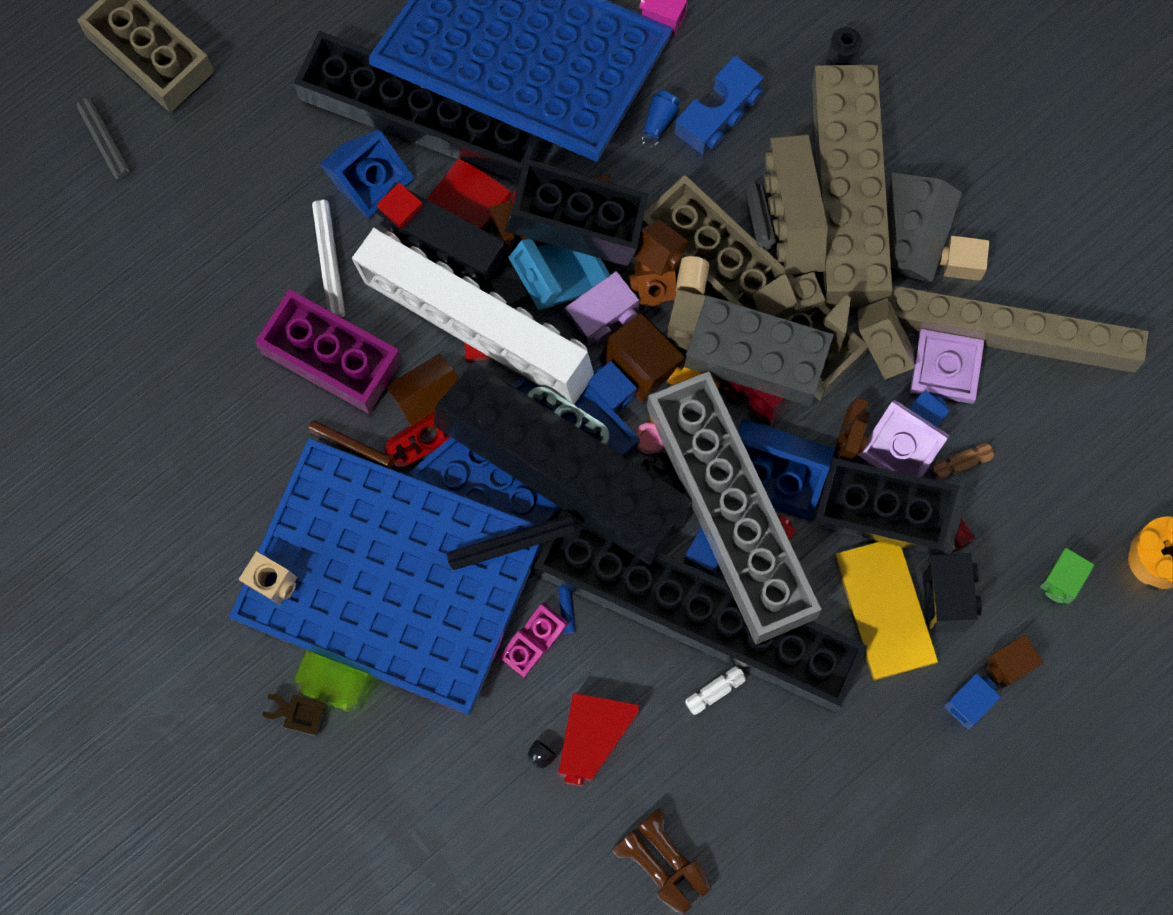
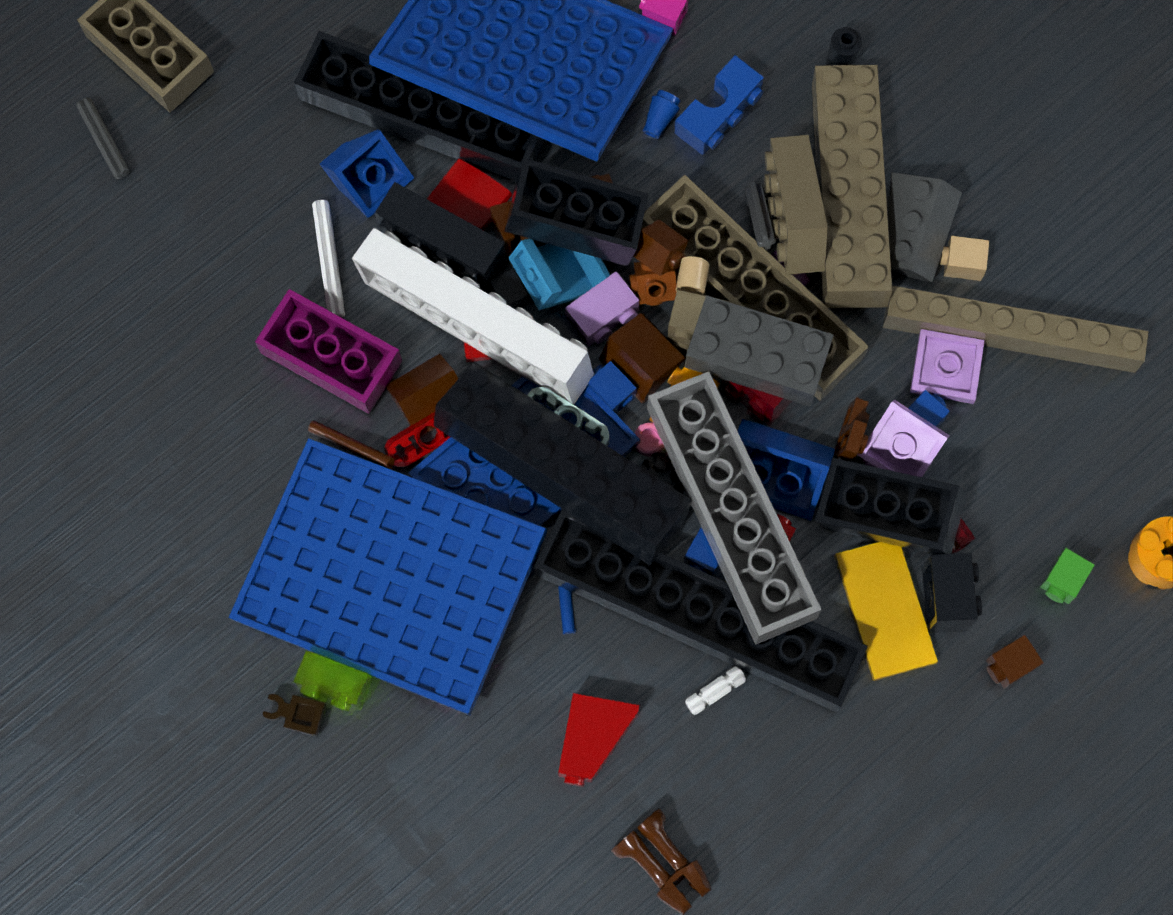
(257, 572): tan brick -> none
(400, 205): red tile -> none
(511, 542): black axle -> none
(534, 640): dark pink slope -> none
(540, 755): black hinge -> none
(789, 297): dark tan slope -> none
(836, 323): dark tan slope -> none
(886, 338): dark tan brick -> none
(962, 461): medium nougat axle -> none
(973, 700): blue brick -> none

